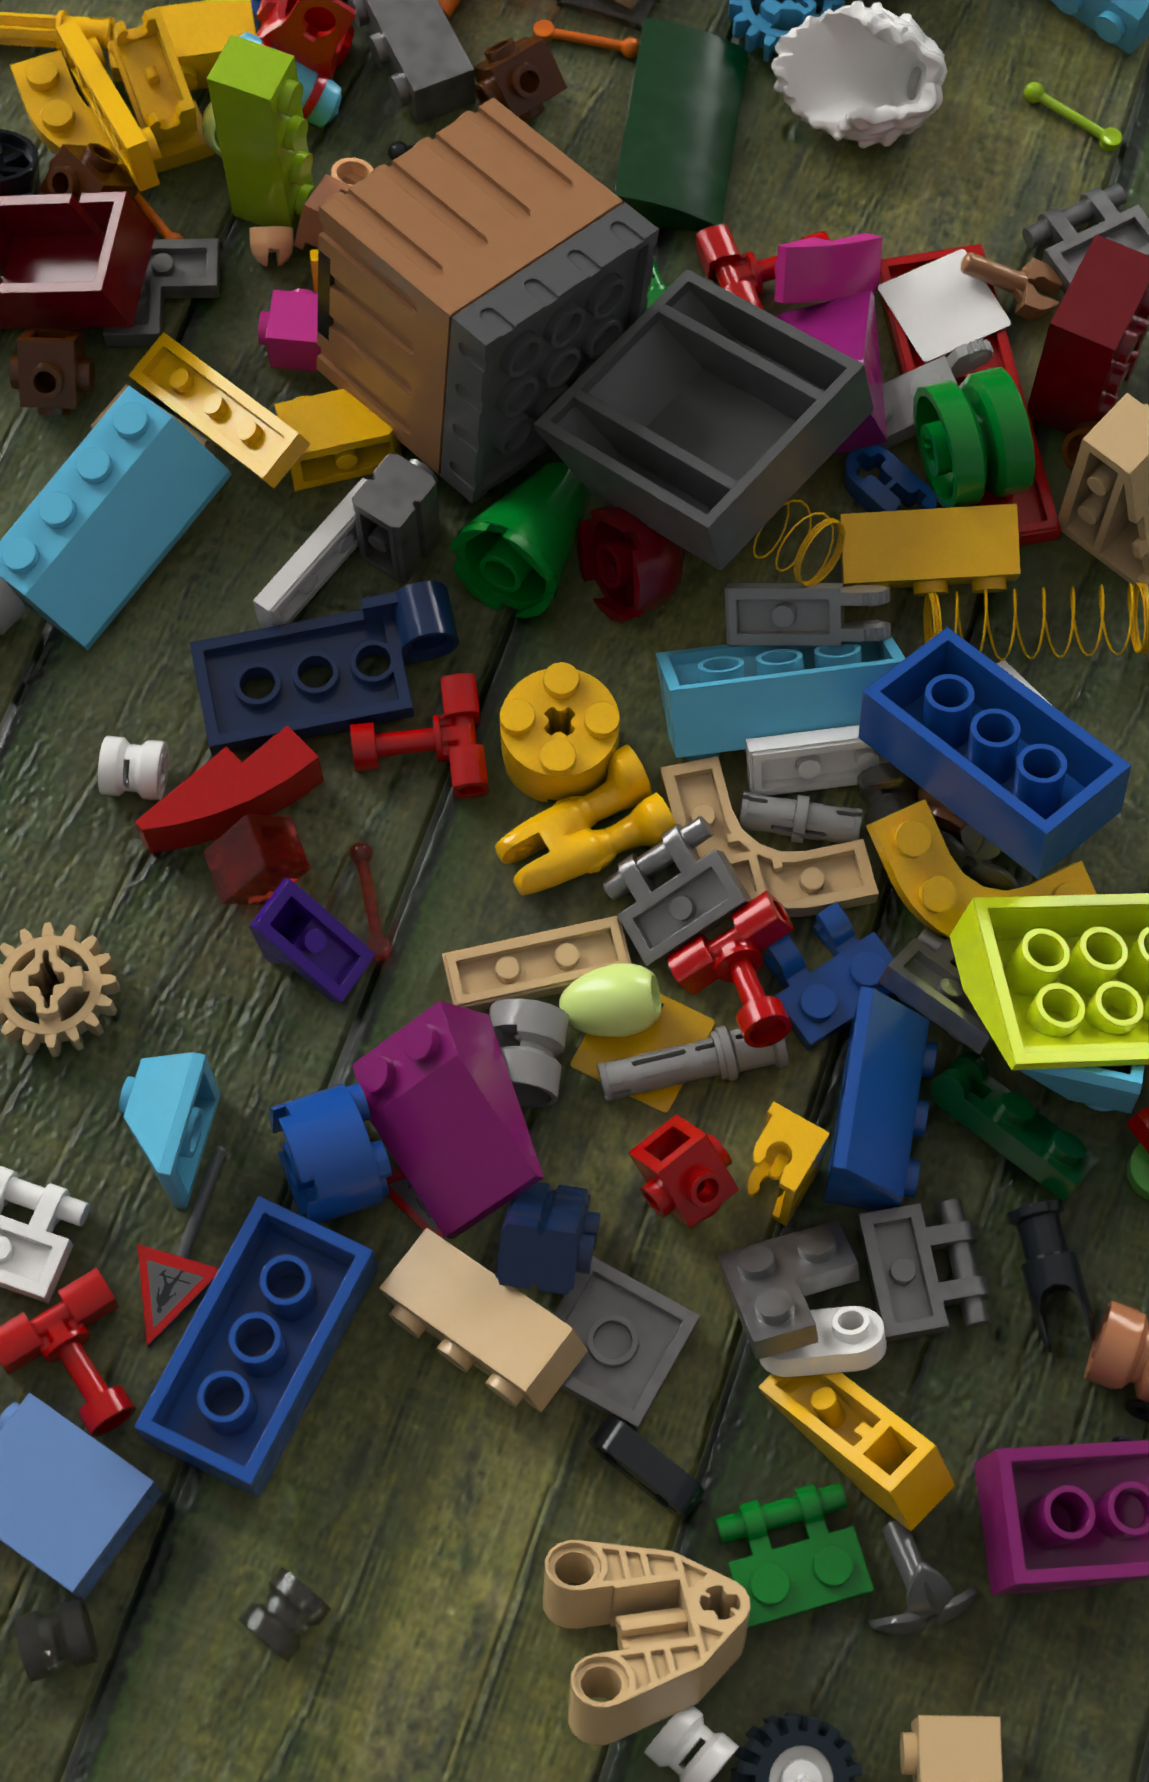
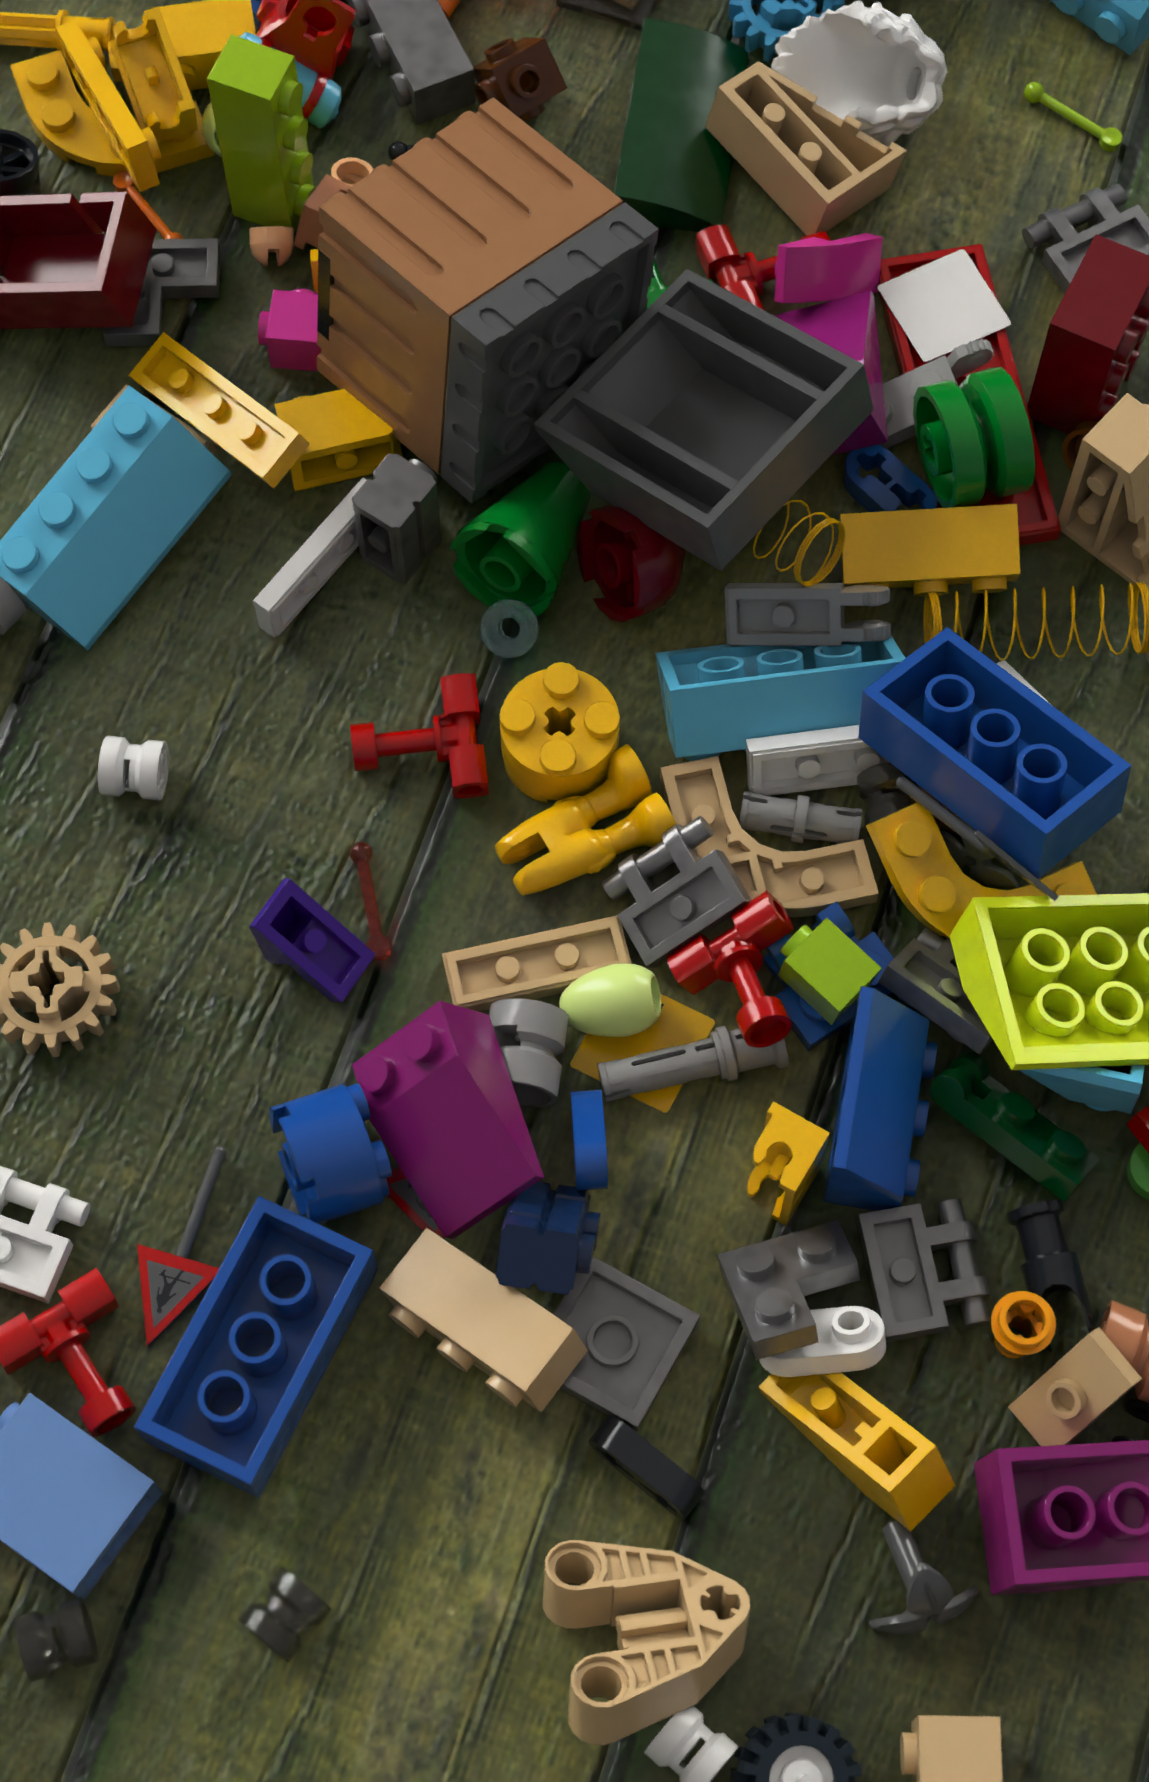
(52, 370): reddish brown brick -> none
(86, 170): reddish brown brick -> none
(171, 1117): medium azure slope -> none
(228, 790): red slope -> none
(255, 859): clear red brick -> none
(399, 625): dark blue hinge -> none
(492, 631): none -> clear light blue plate
(545, 29): orange hinge -> none
(589, 1140): none -> blue beam
(684, 1171): red brick -> none
(798, 151): none -> tan wedge
(802, 1574): green plate -> none
(826, 969): none -> lime brick
(976, 838): none -> dark grey piece
(1019, 283): medium nougat bar -> none
(1030, 1315): none -> light orange cone
(1075, 1391): none -> tan plate

